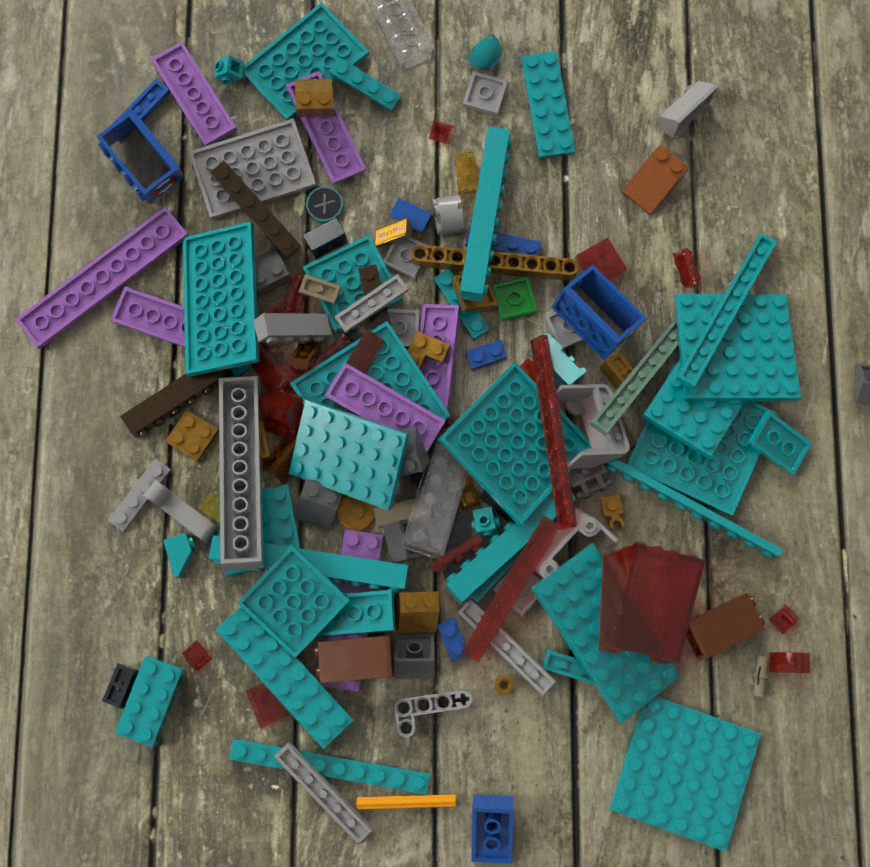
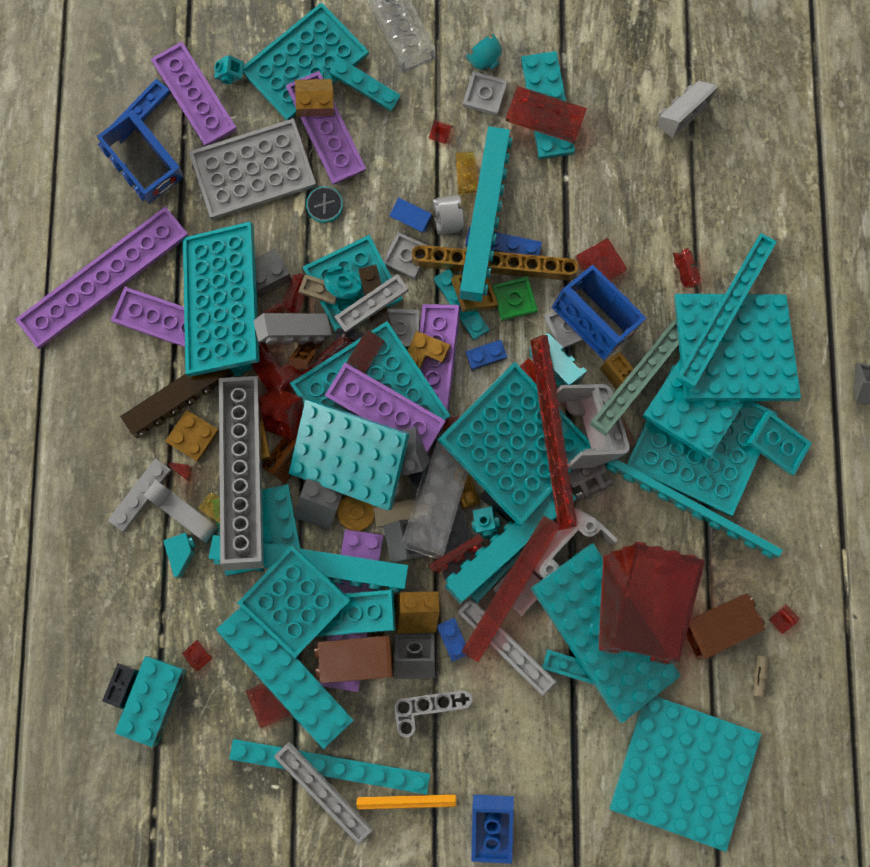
(182, 469): none -> clear red slope
(255, 210): dark brown brick -> none
(325, 238): hinge -> none
(342, 283): none -> teal tile
(393, 232): slope -> none
(509, 680): pearl gold plate -> none
(546, 114): none -> clear red plate
(612, 508): pearl gold plate -> none
(655, 179): dark orange slope -> none
(789, 662): clear red slope -> none

